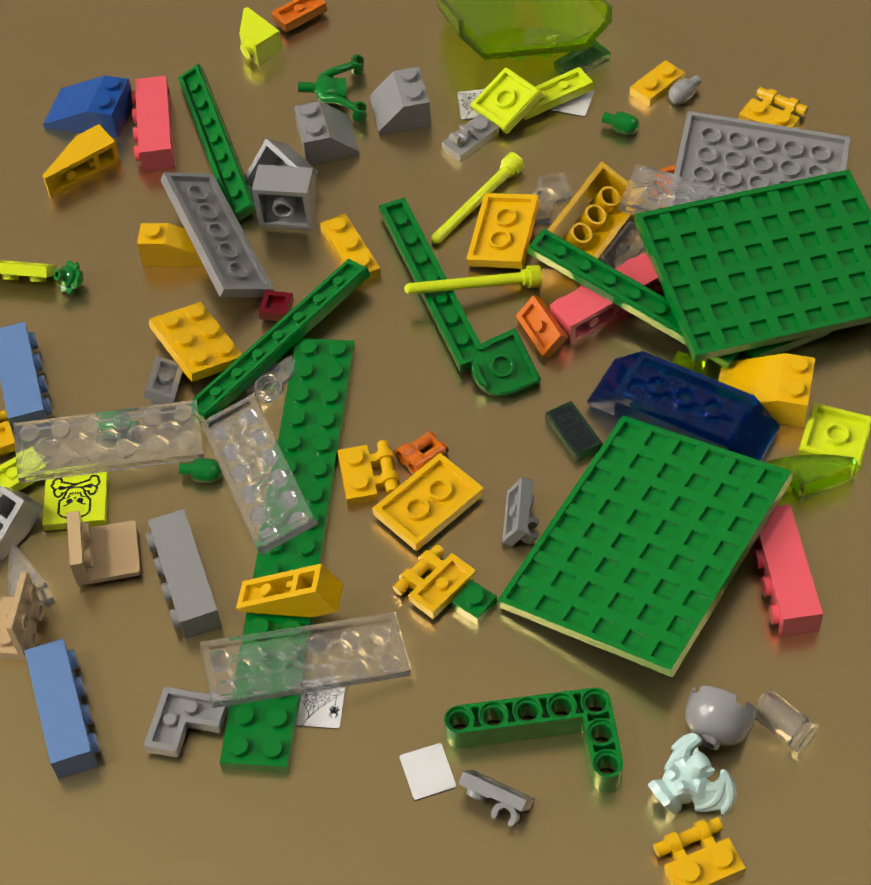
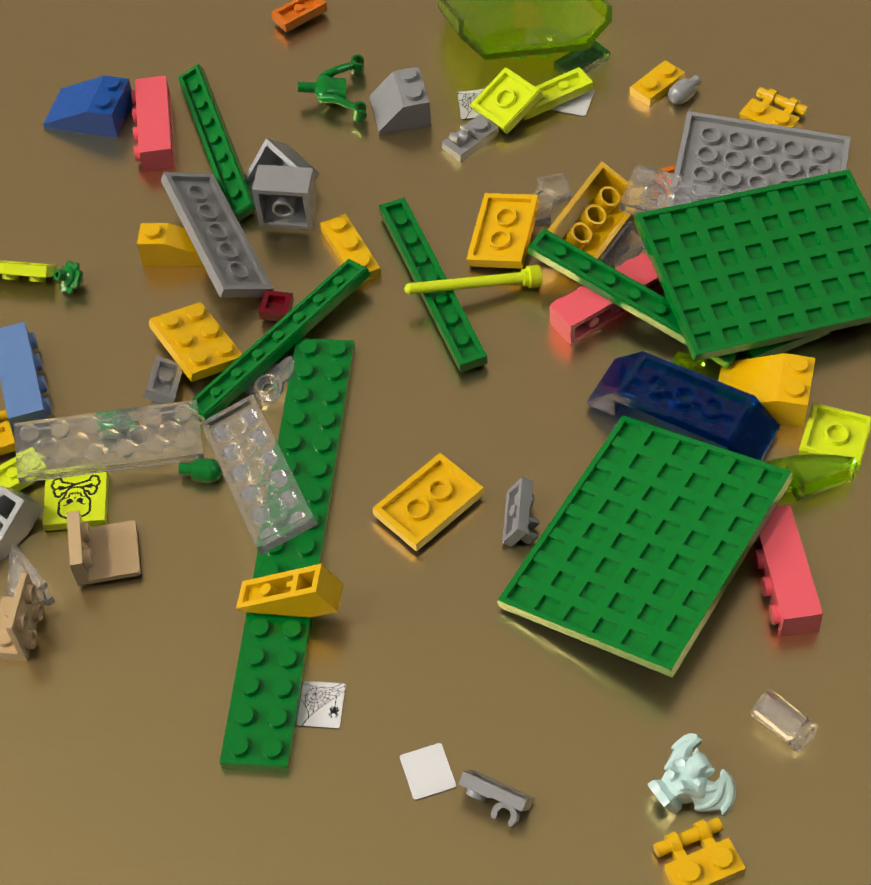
(61, 709): medium blue brick -> none
(81, 159): yellow slope -> none
(175, 714): light grey plate -> none
(184, 573): light grey brick -> none
(258, 37): neon yellow slope -> none
(304, 659): clear plate -> none
(324, 133): light grey slope -> none
(358, 476): yellow plate -> none
(412, 457): orange piece -> none
(439, 586): yellow plate -> none
(474, 602): green plate -> none
(504, 365): green tile -> none
(510, 166): neon yellow piece -> none
(541, 326): orange plate -> none
(545, 725): green beam -> none
(573, 431): tile -> none
(622, 122): green cylinder -> none
(718, 717): light grey cylinder -> none

